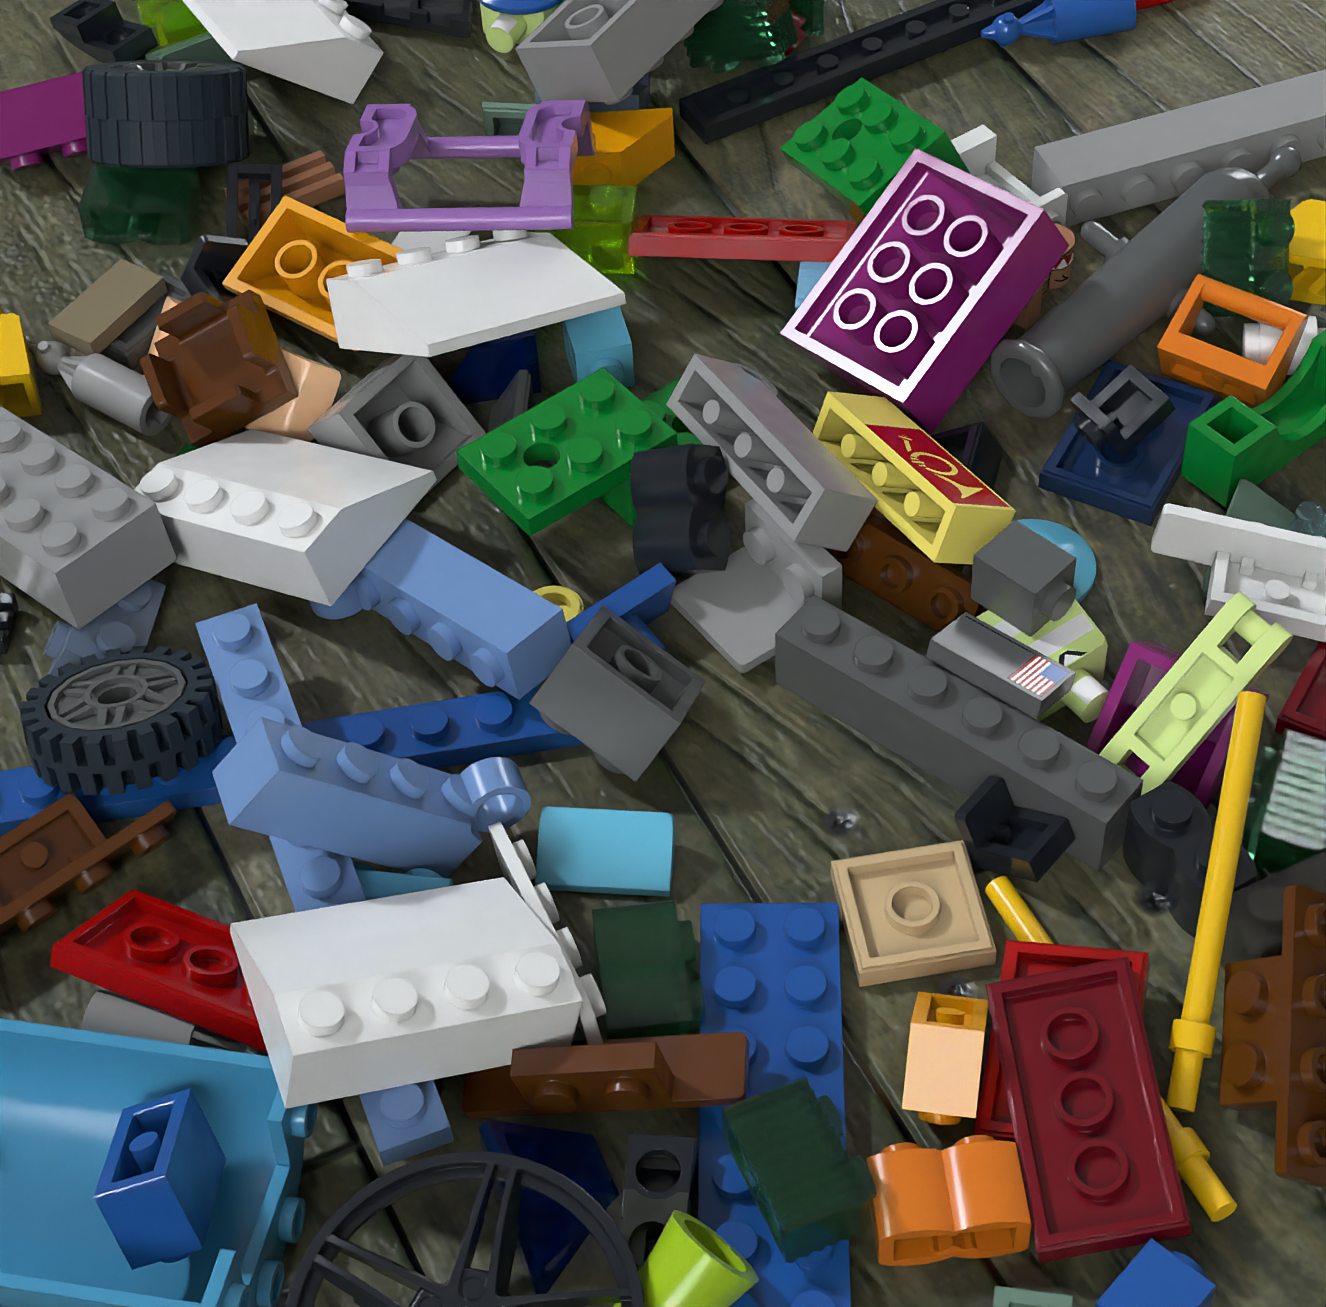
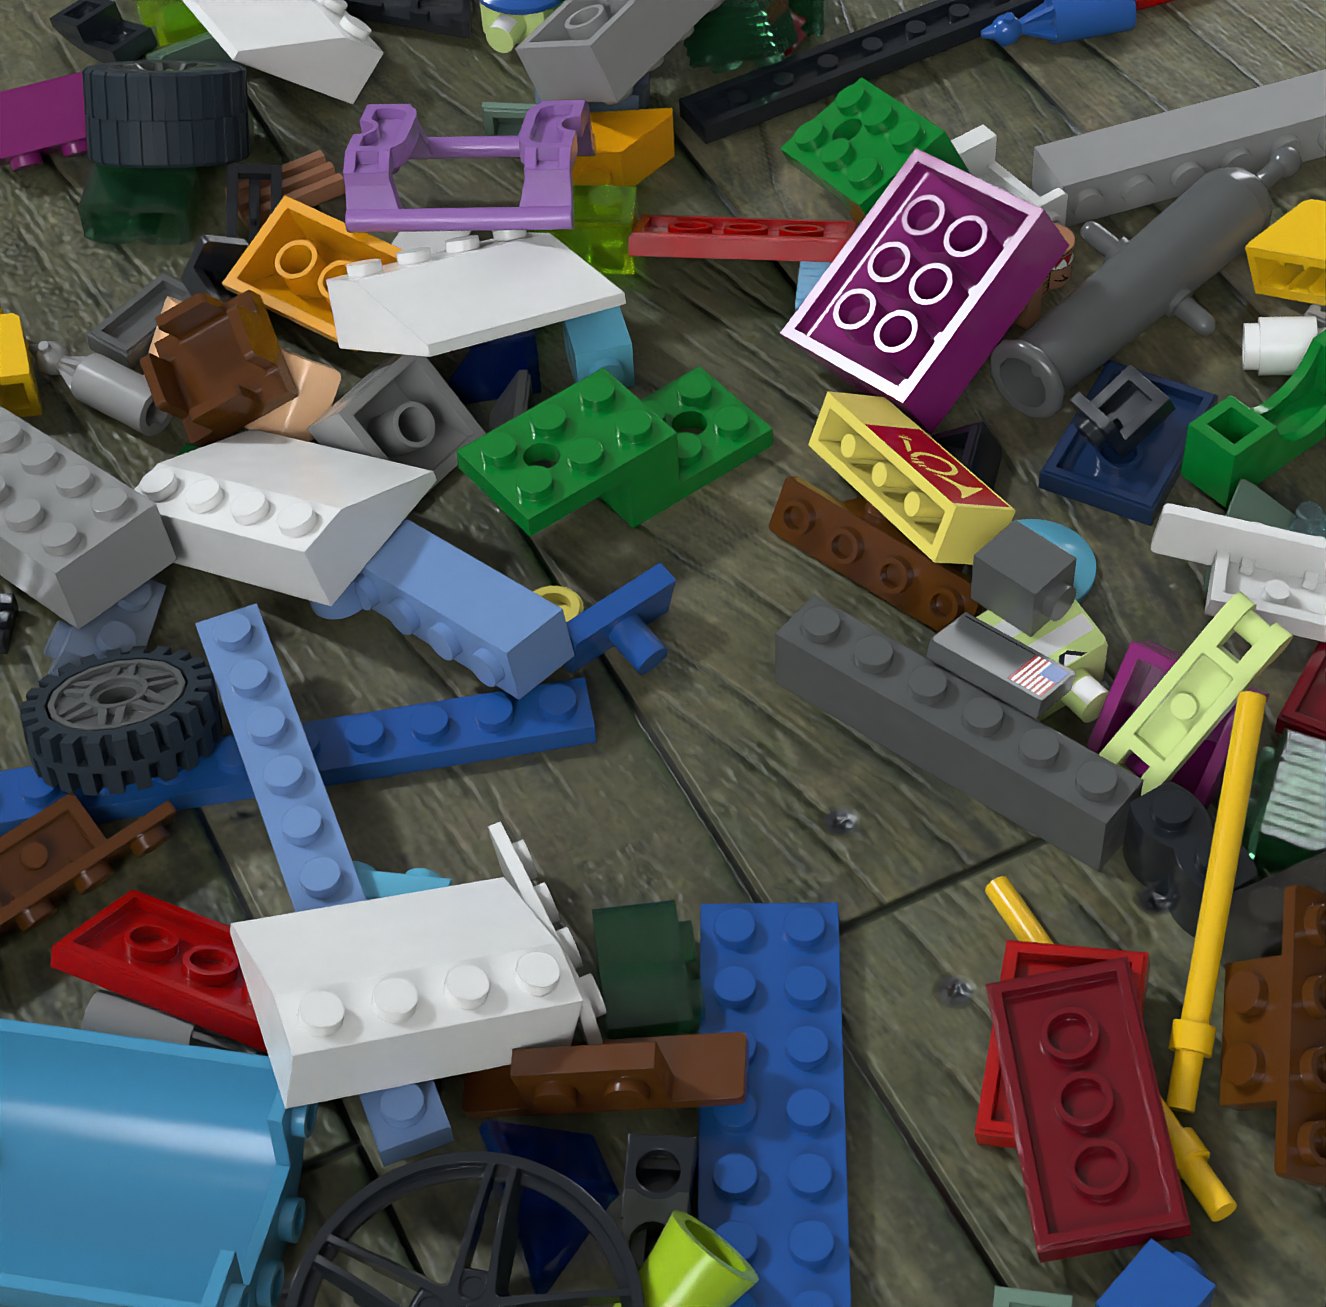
(107, 307): dark tan tile -> none
(161, 1180): blue brick -> none
(364, 801): medium blue hinge -> none
(606, 851): medium azure slope -> none
(617, 694): dark grey slope -> none
(680, 509): black brick -> none
(757, 591): light grey bracket -> none
(772, 453): light grey hinge -> none
(798, 1169): clear green brick -> none
(912, 913): tan tile -> none
(944, 1057): slope -> none
(948, 1202): orange brick -> none
(1009, 836): black bracket -> none
(1219, 369): orange tile -> none
(1248, 248): clear green brick -> none

